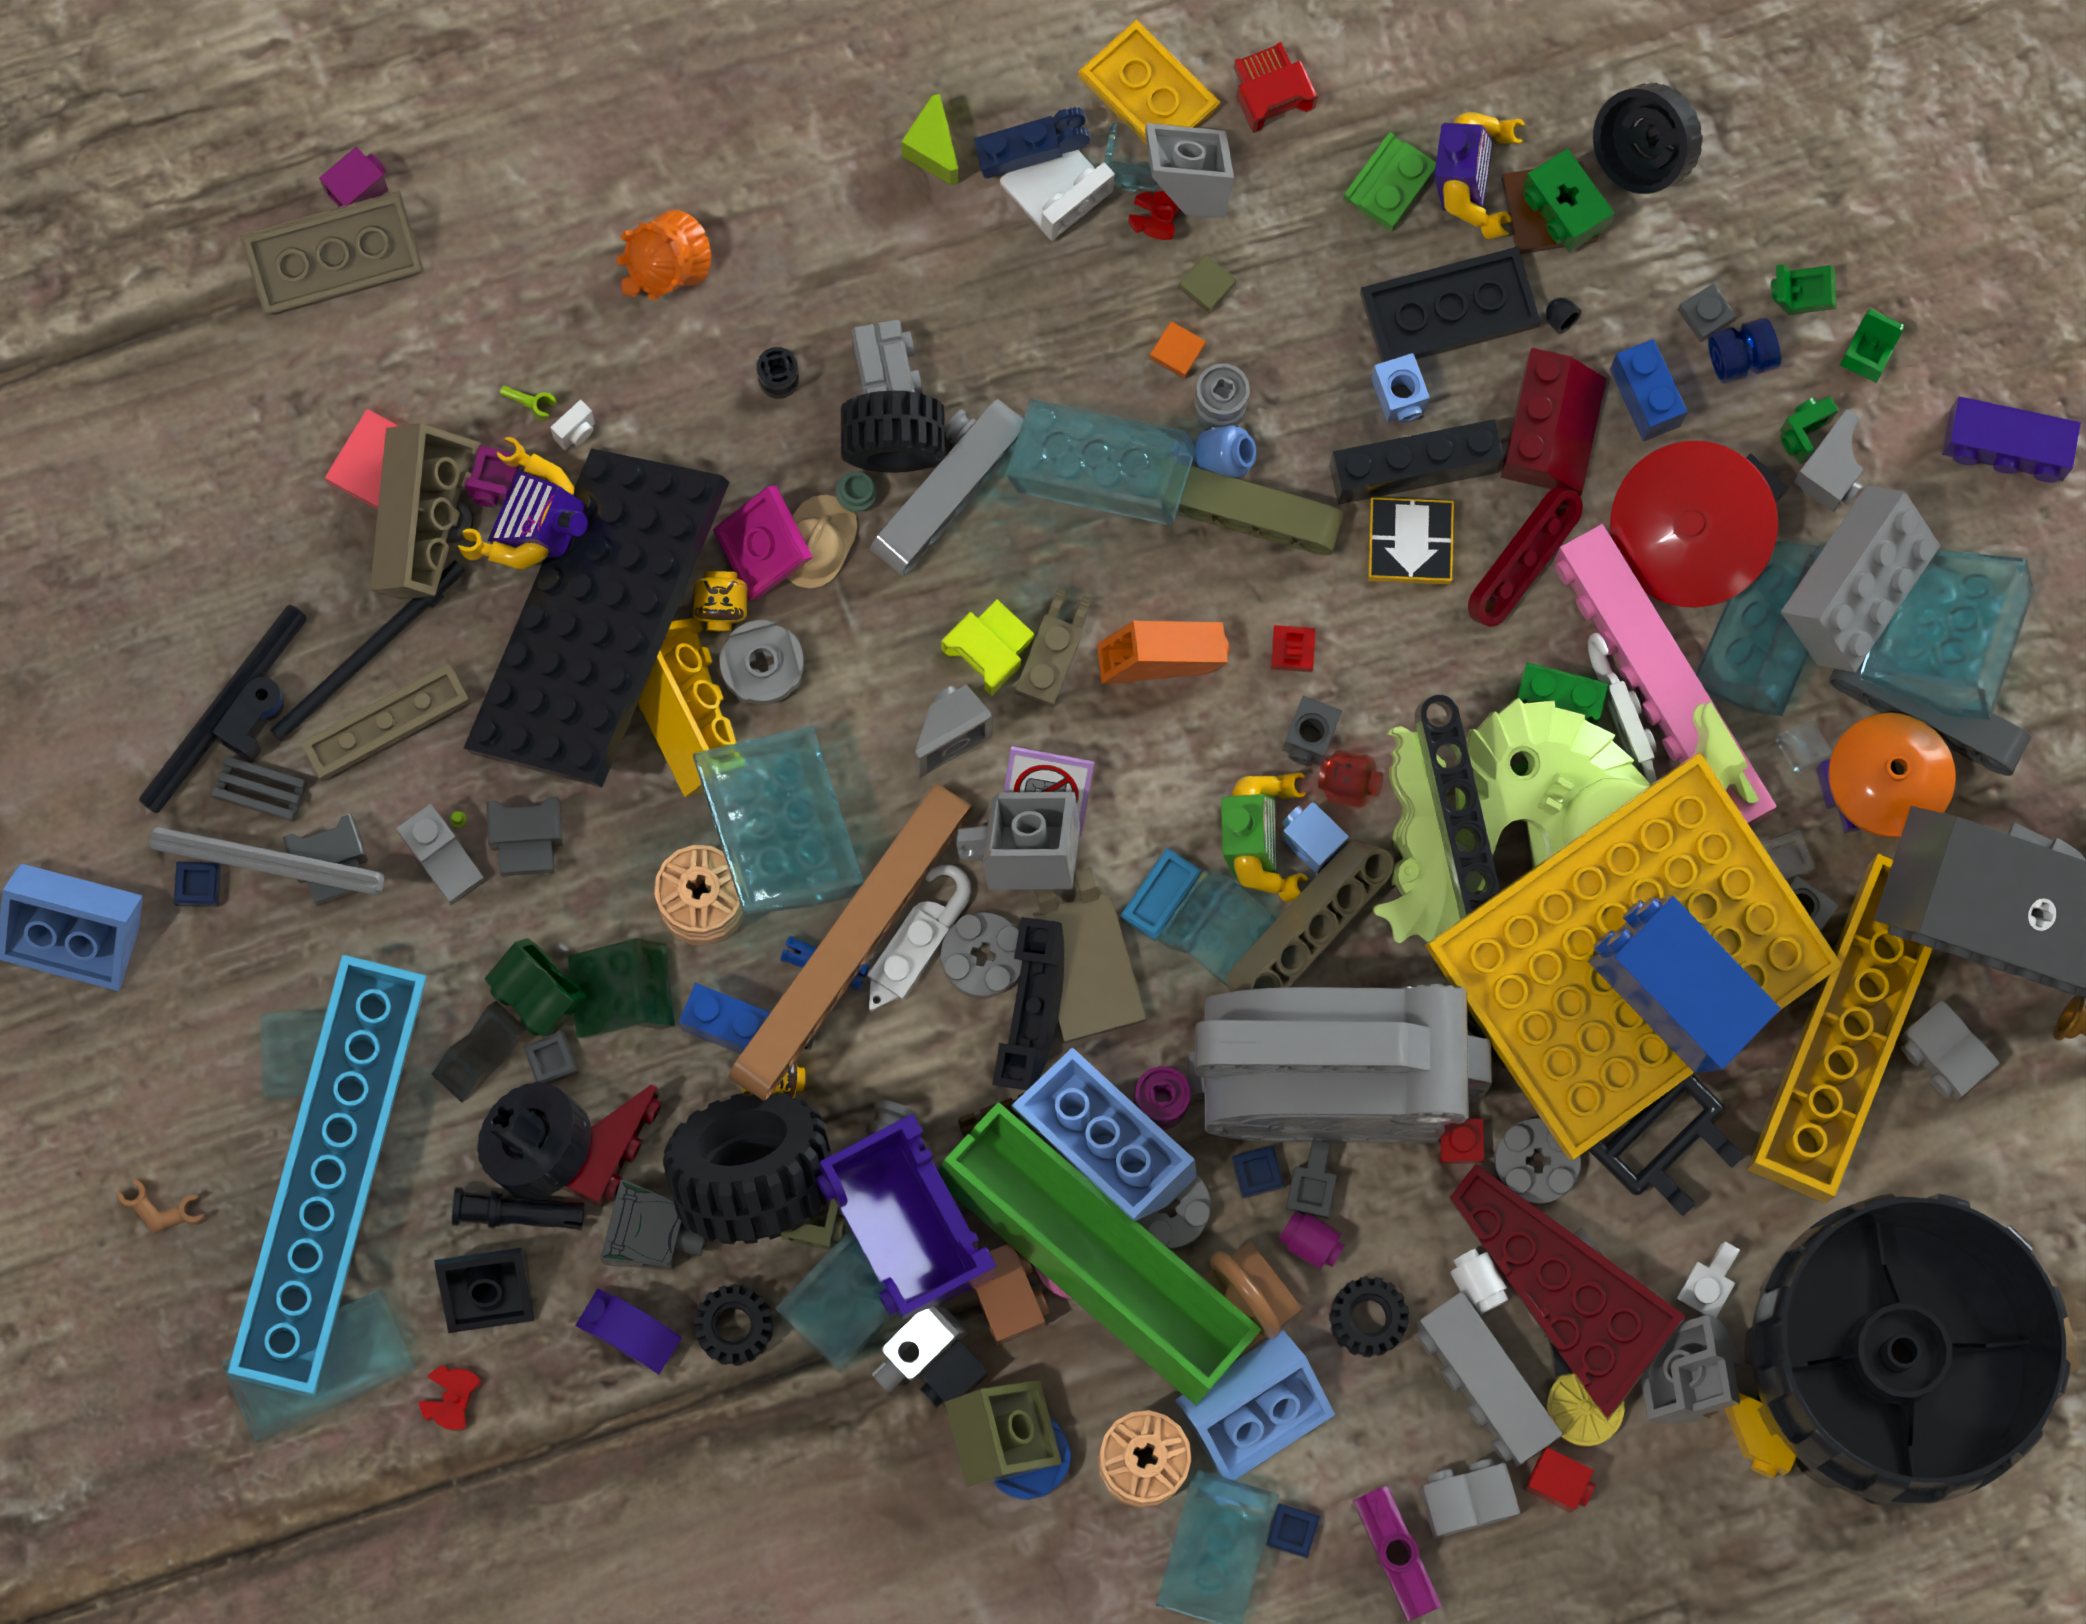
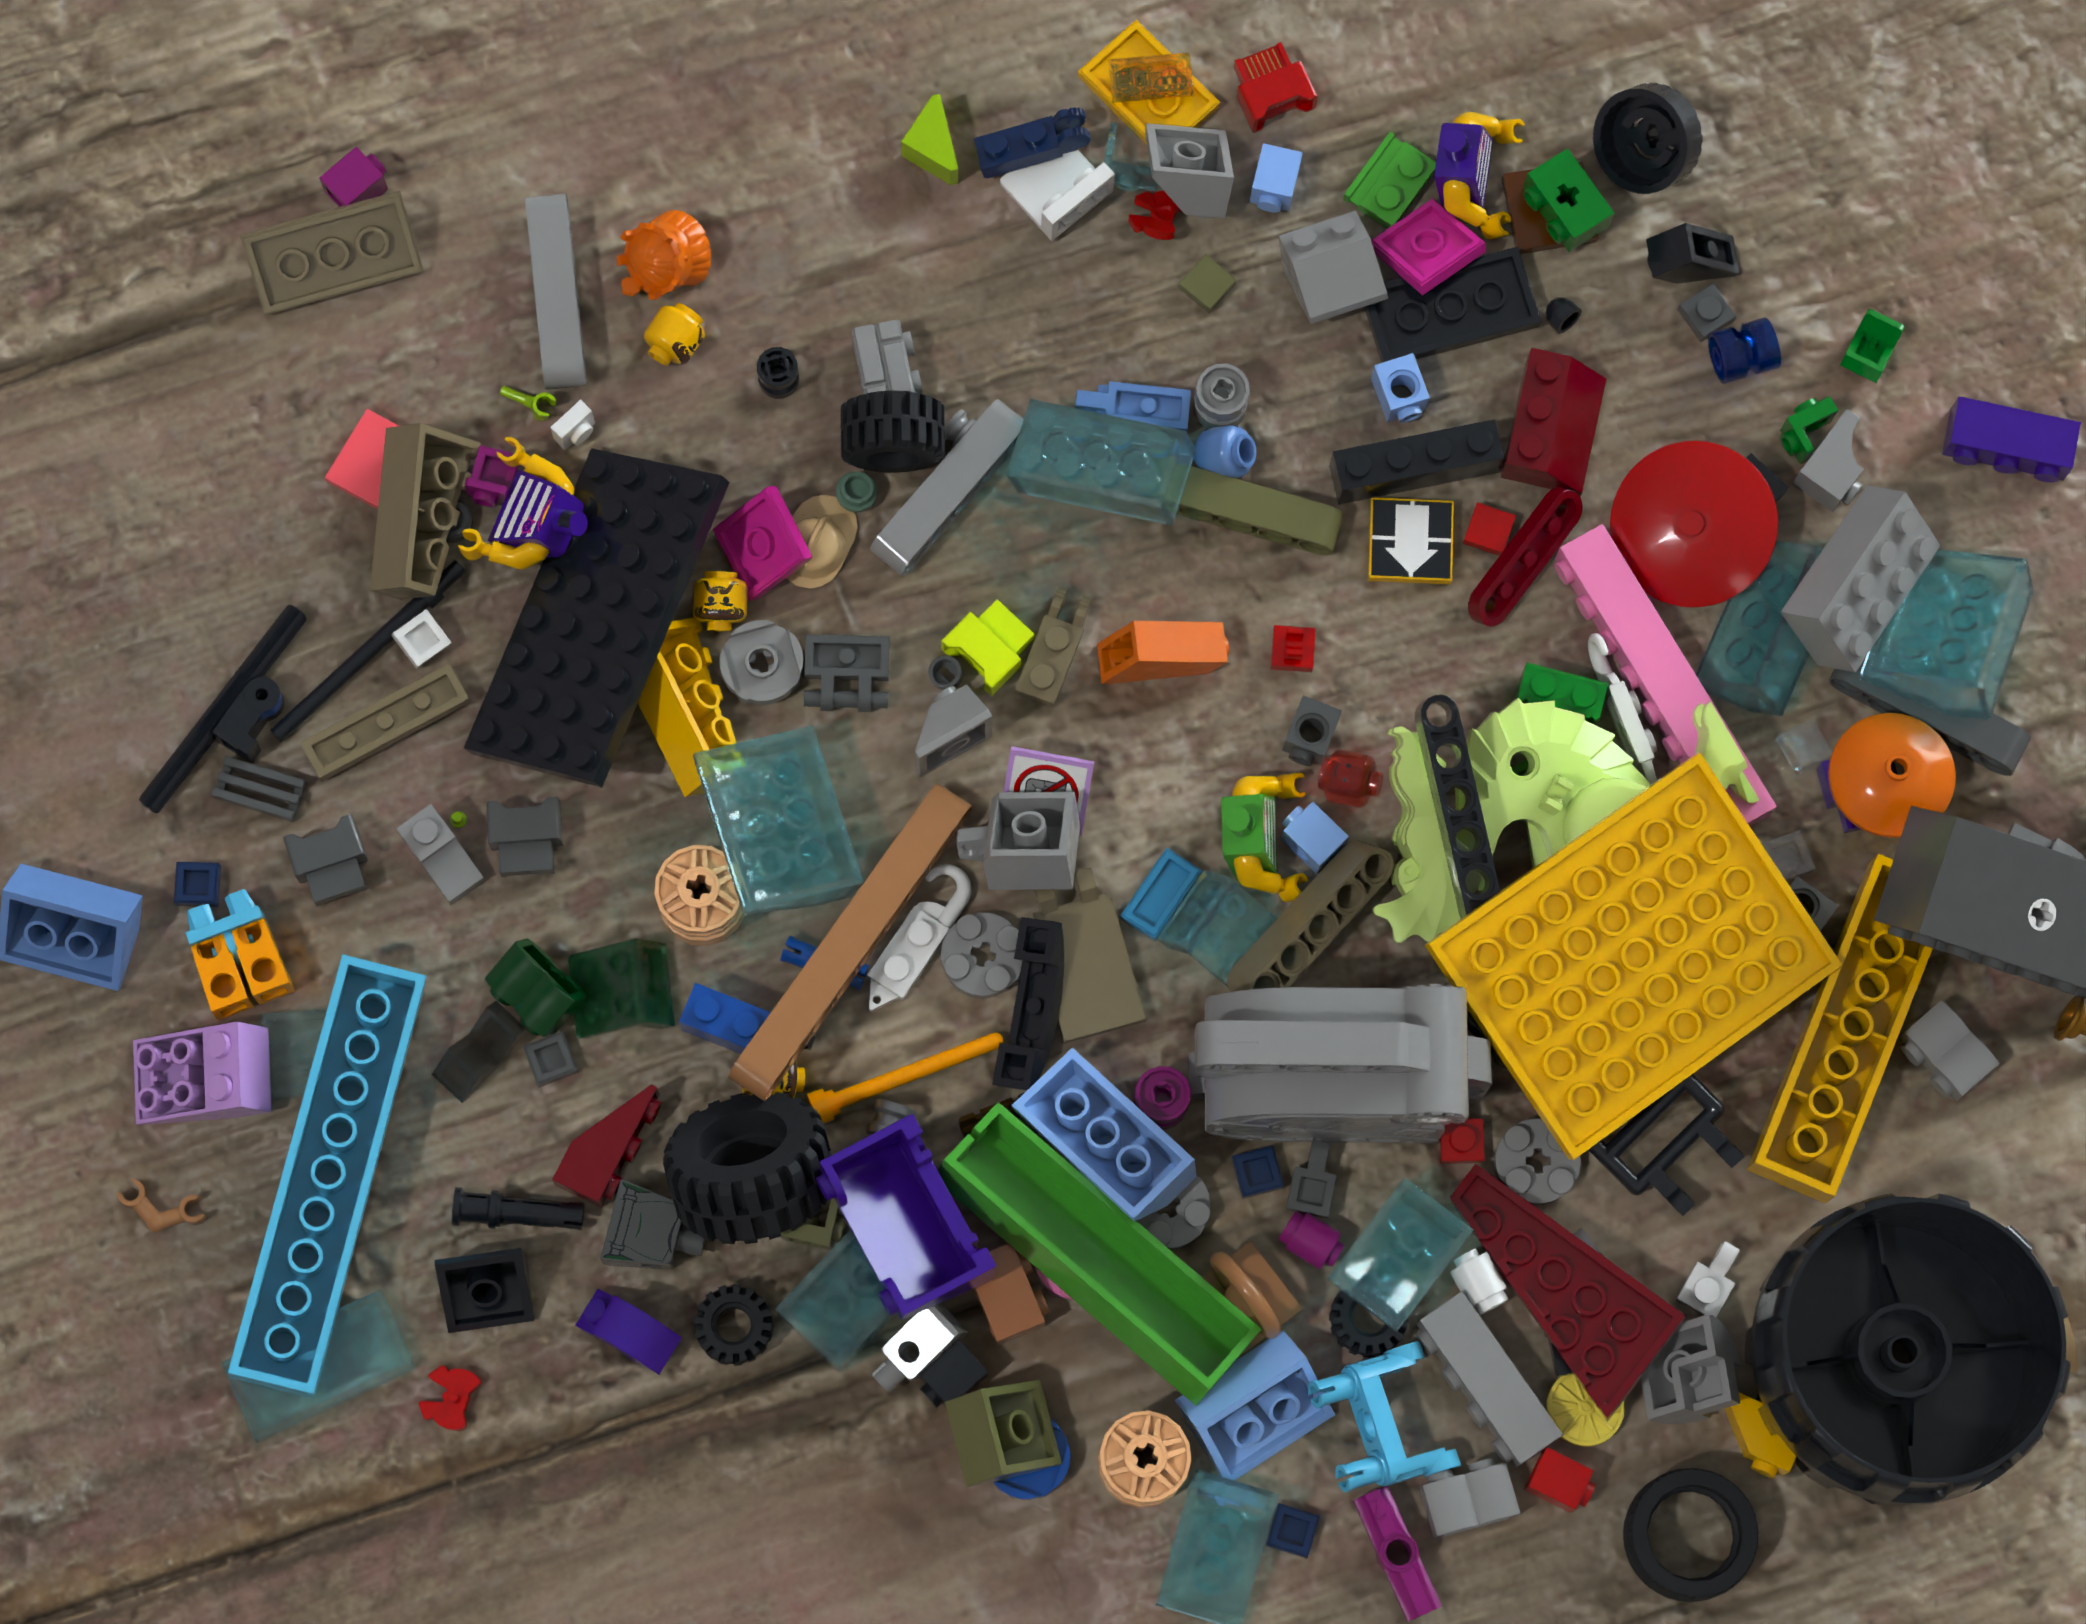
(202, 1074): none -> lavender slope
(233, 941): none -> light orange hips
(267, 861): light grey axle -> none
(421, 638): none -> white plate
(514, 1132): black piece -> none
(555, 291): none -> light grey beam
(674, 334): none -> yellow head
(830, 1103): none -> light orange piece
(846, 659): none -> dark grey plate
(952, 665): none -> dark grey hinge
(1139, 402): none -> medium blue hinge
(1150, 77): none -> clear yellow tile
(1177, 350): orange tile -> none
(1275, 178): none -> light blue brick
(1332, 267): none -> light grey slope
(1363, 1388): none -> medium azure connector
(1400, 1254): none -> clear light blue slope
(1428, 246): none -> dark pink plate
(1489, 529): none -> red tile
(1648, 390): blue brick -> none
(1683, 983): blue brick -> none
(1691, 254): none -> black slope
(1735, 1506): none -> black tyre
(1804, 289): green bracket -> none

